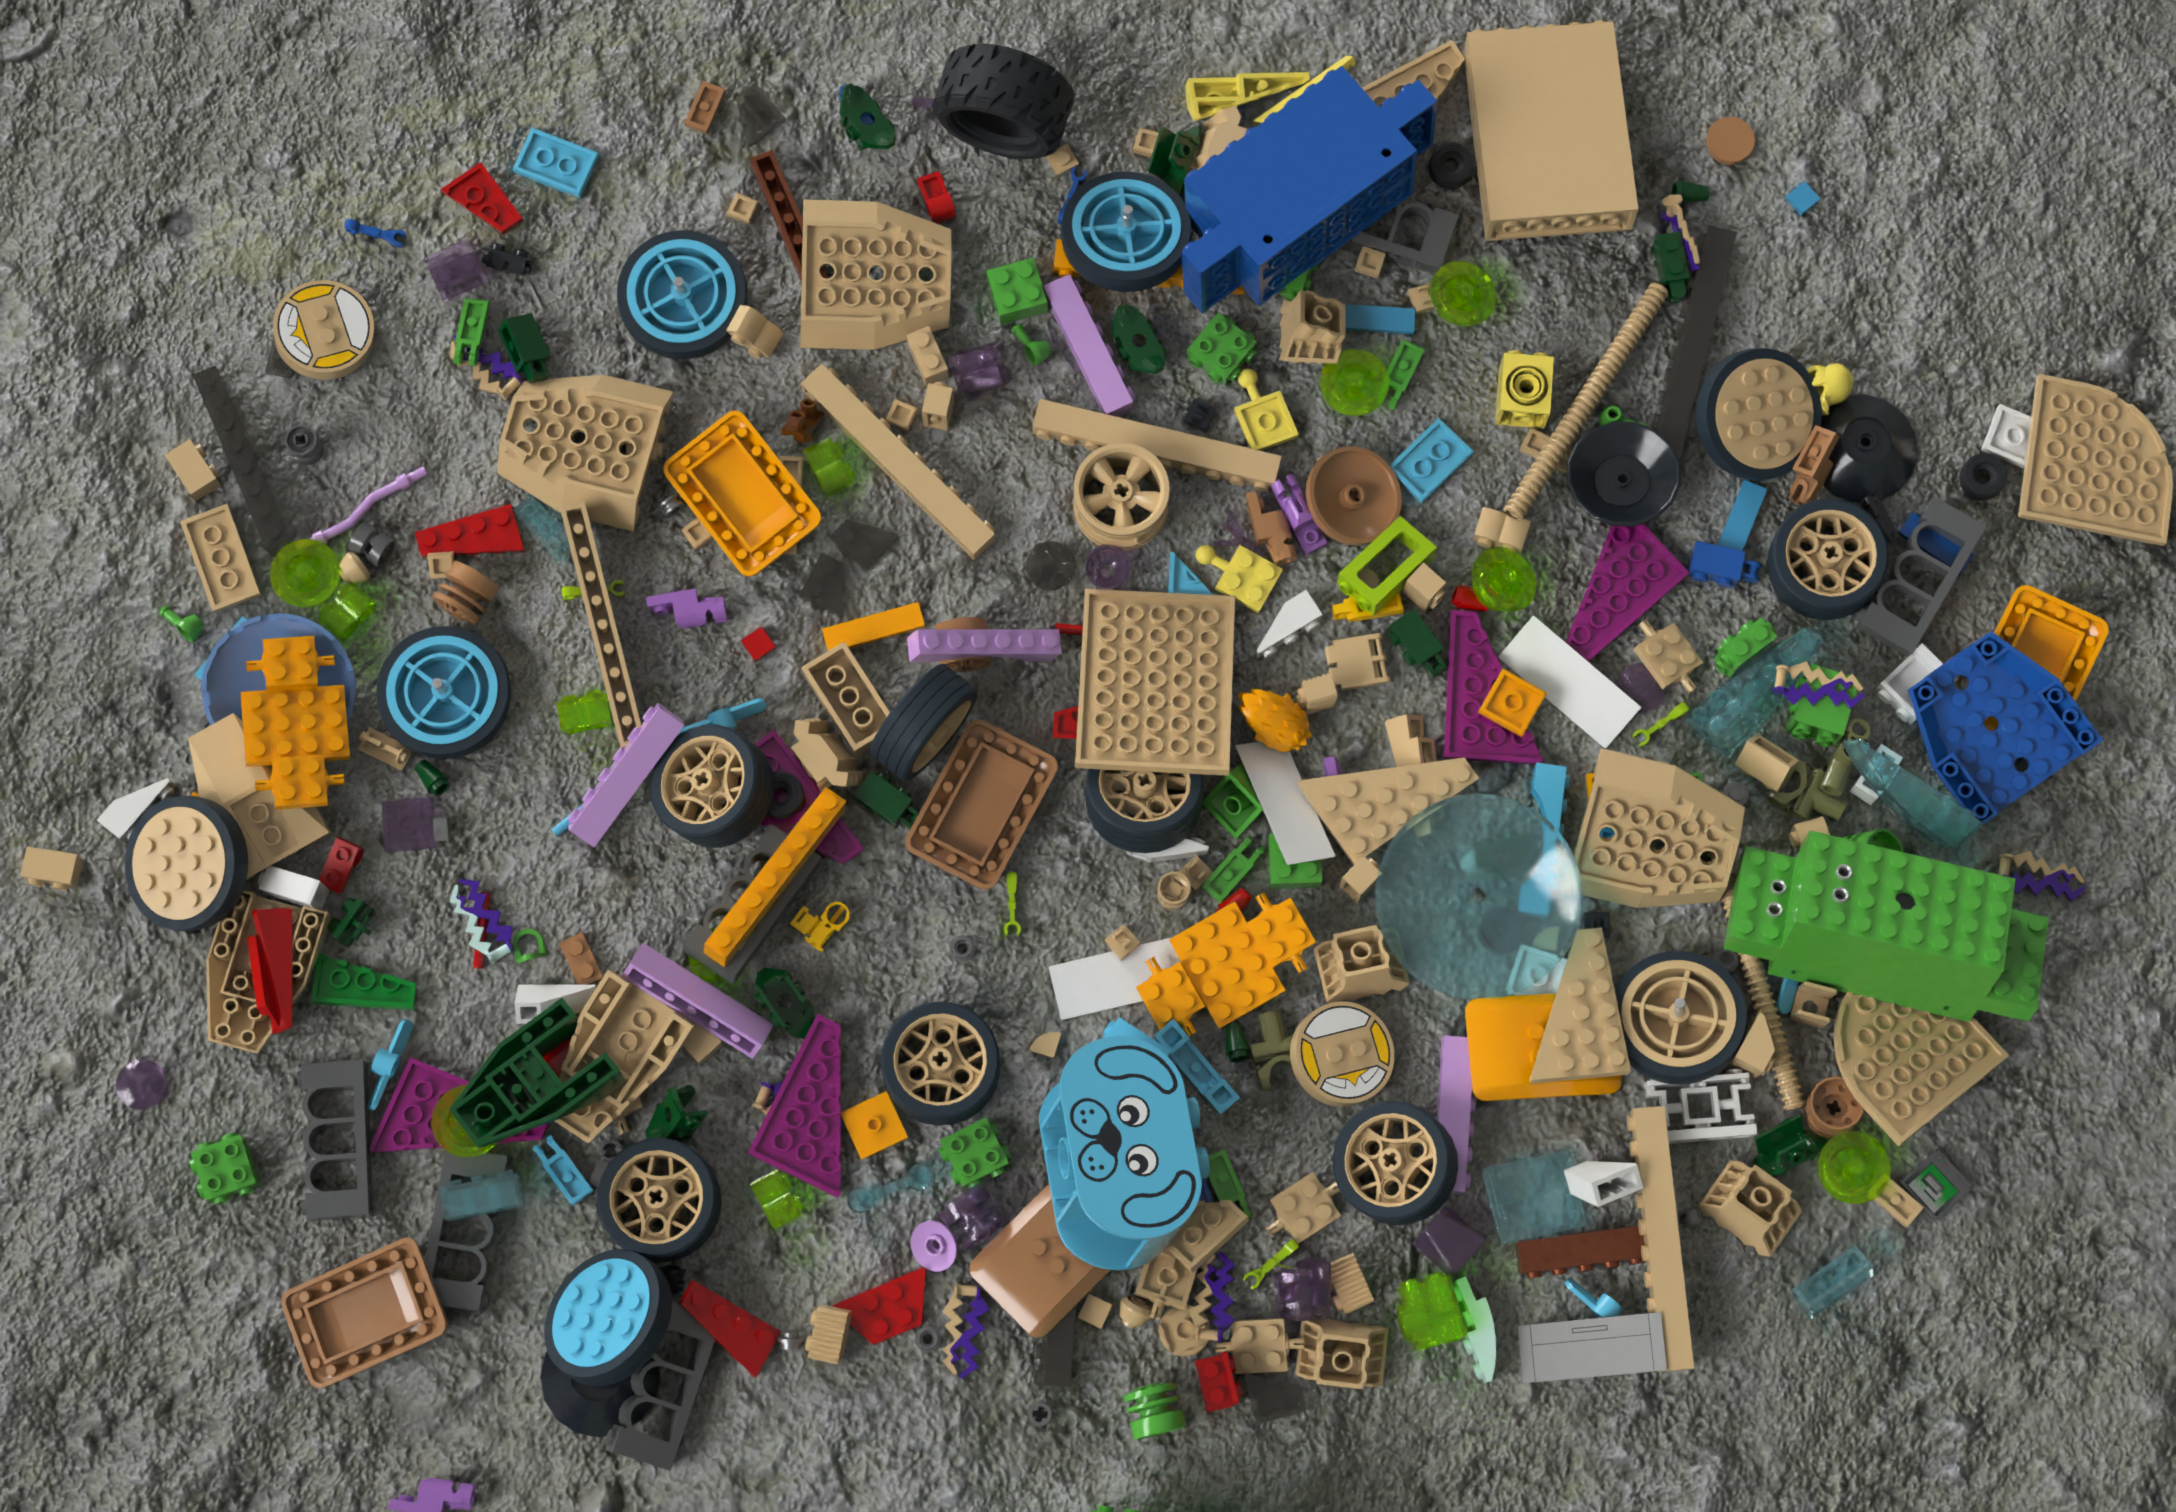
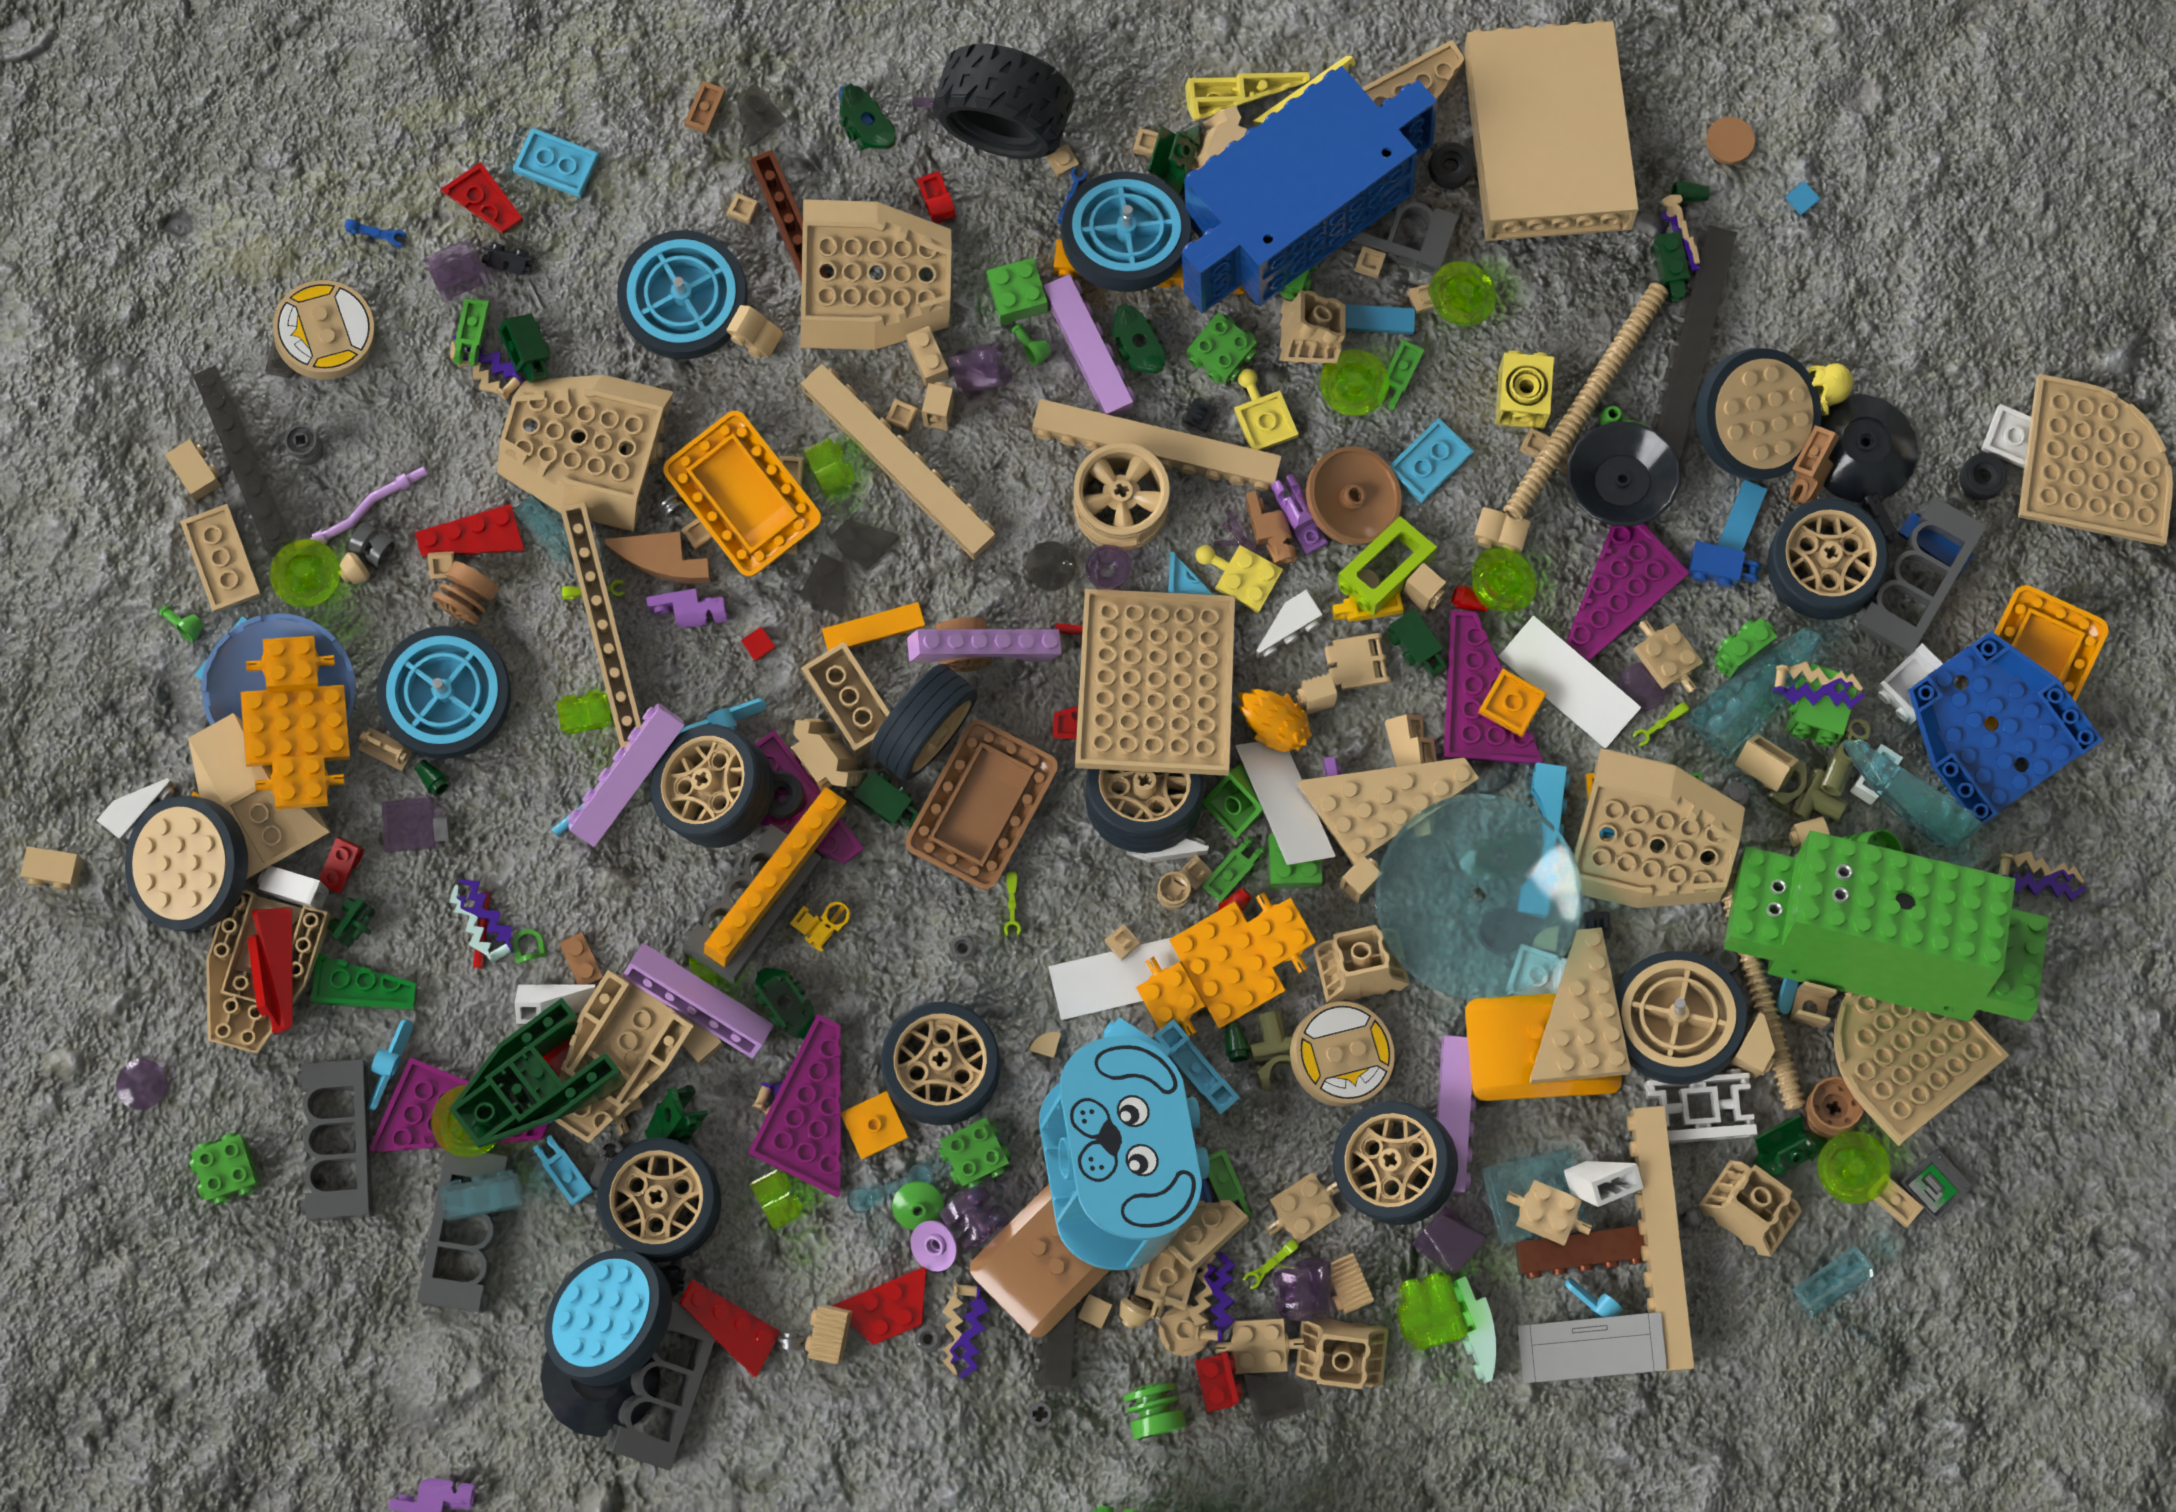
(346, 611): clear neon green brick -> none
(364, 1313): medium nougat wedge -> none
(660, 557): none -> medium nougat slope
(803, 421): reddish brown hips -> none
(914, 1195): none -> bright green dish
(1549, 1212): none -> tan plate

